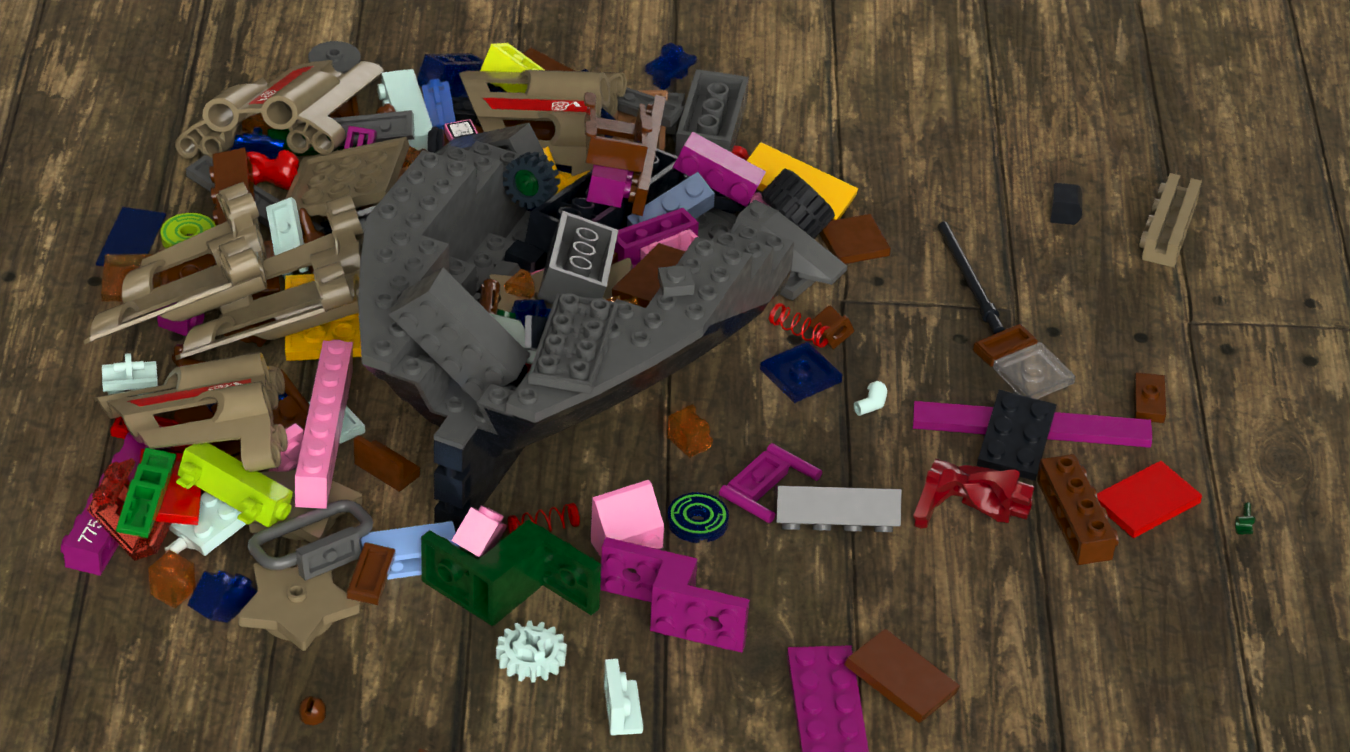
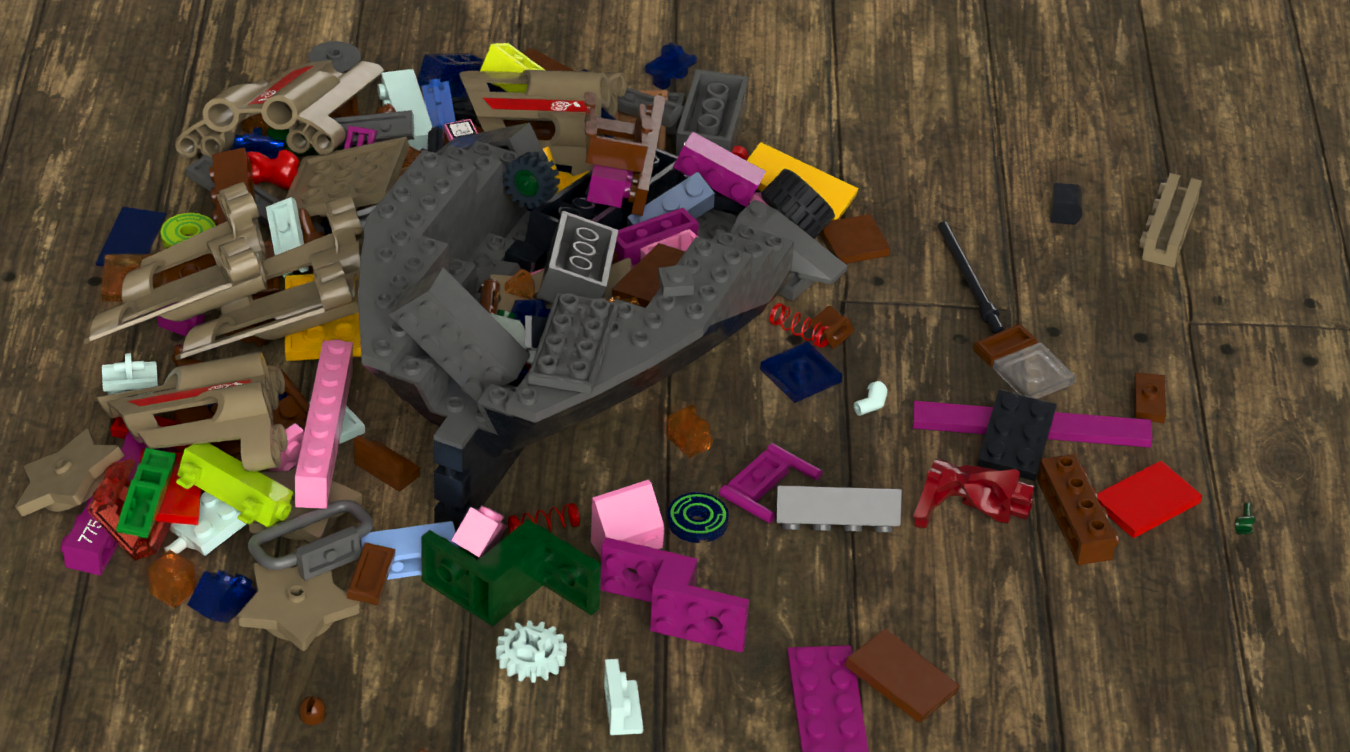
(67, 476): none -> dark tan plate

